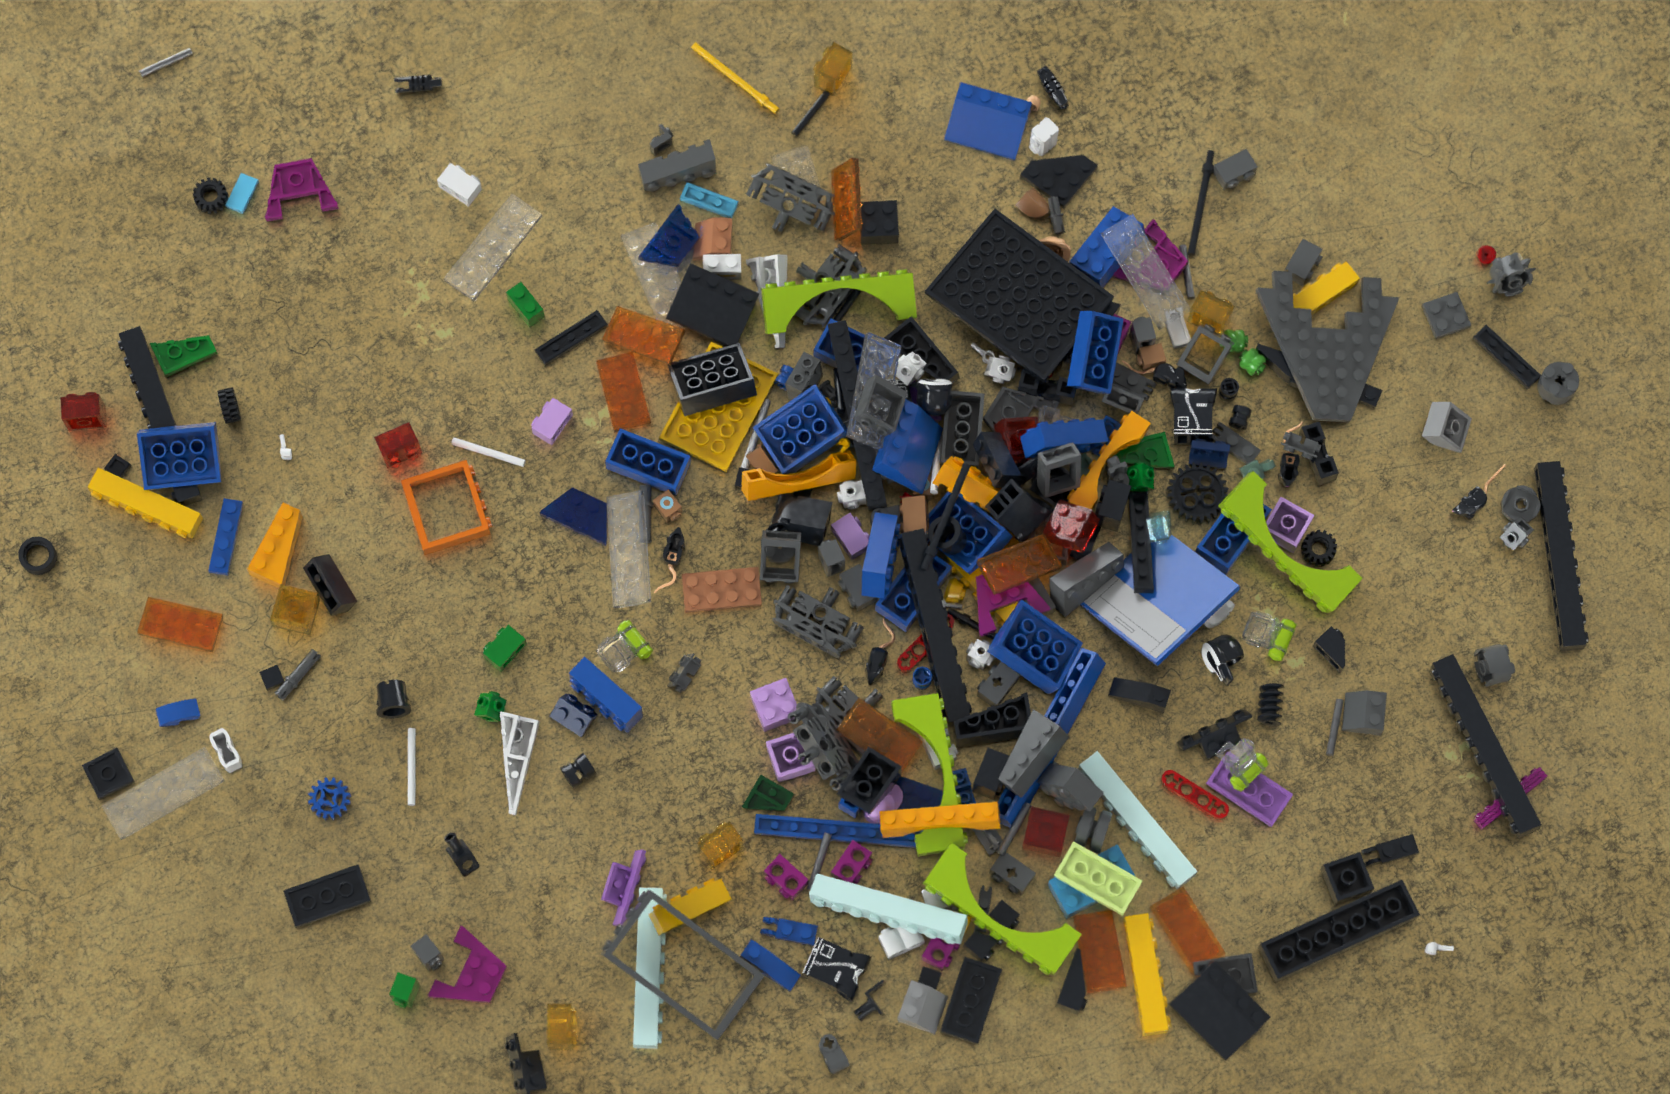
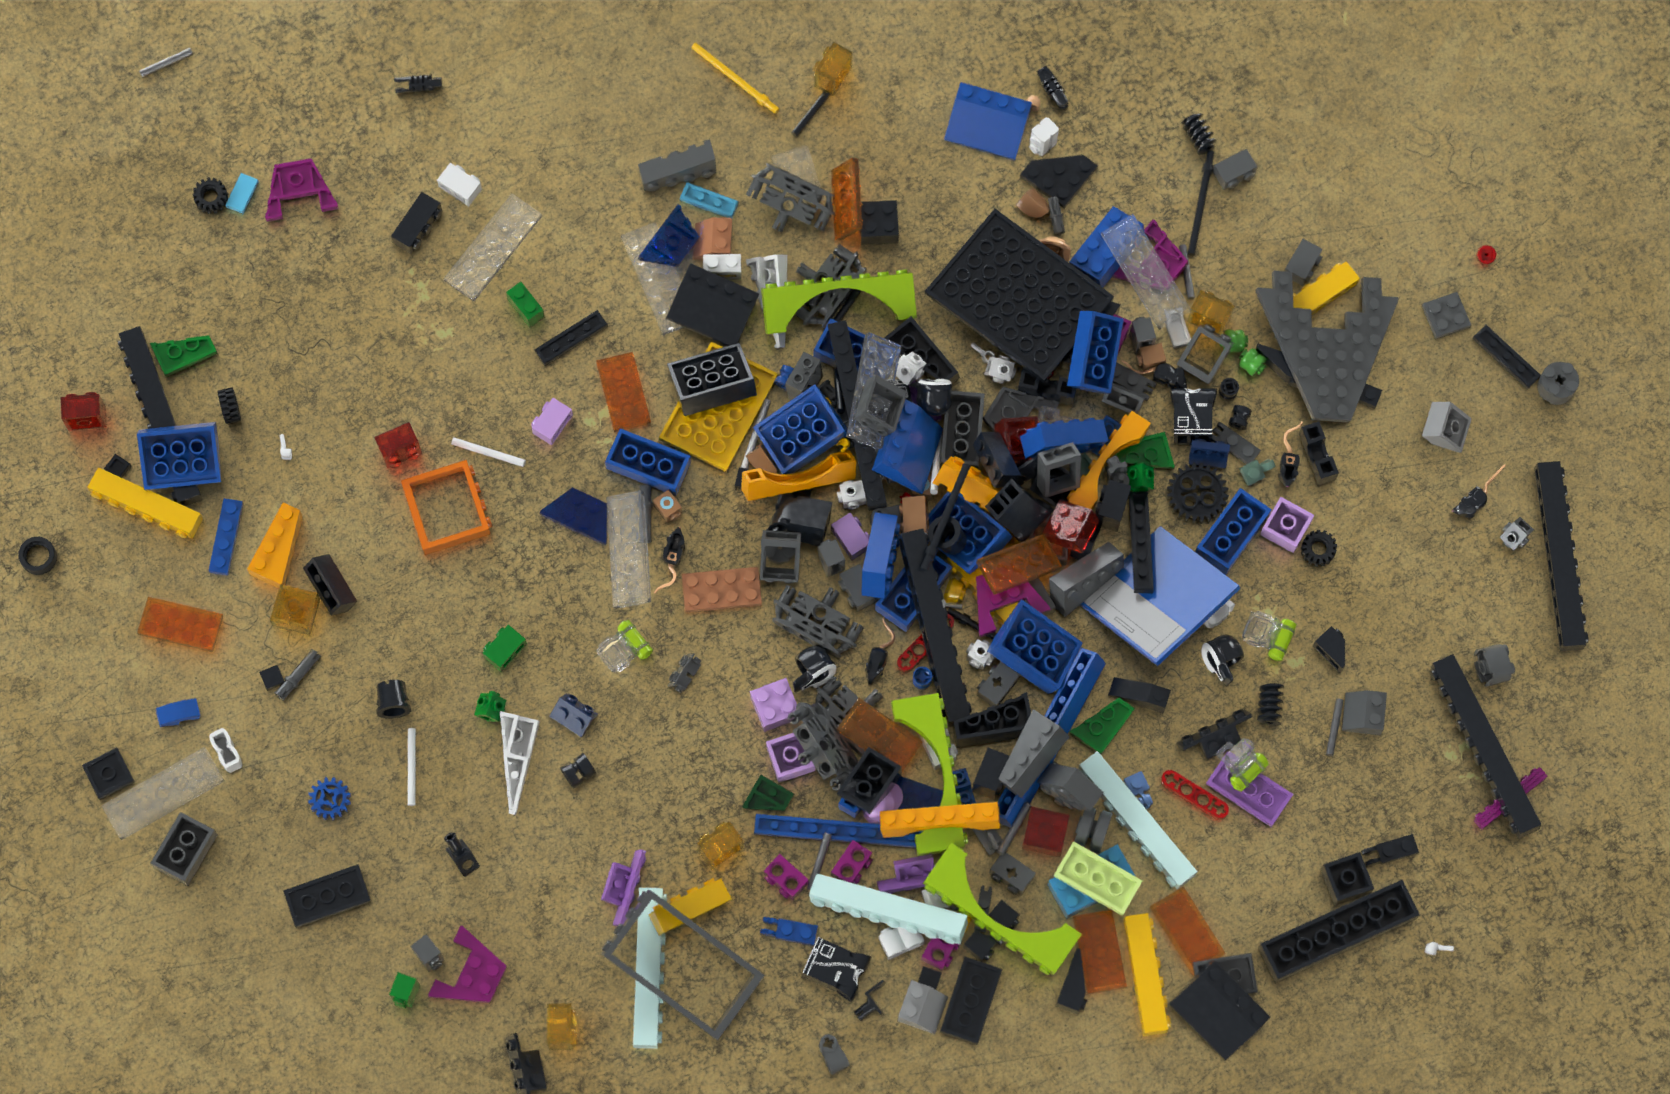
(184, 848): none -> dark grey brick
(417, 223): none -> black brick
(605, 695): blue brick -> none
(643, 335): clear orange plate -> none
(661, 142): dark grey bracket -> none
(770, 965): blue slope -> none
(815, 666): none -> black piece
(909, 874): none -> medium lavender bracket
(1102, 727): none -> green wing
(1138, 785): none -> medium blue plate
(1159, 527): clear light blue slope -> none
(1198, 133): none -> black piece
(1246, 509): lime arch -> none
(1293, 443): dark grey hinge -> none
(1510, 274): dark grey brick -> none
(1525, 494): dark grey plate -> none

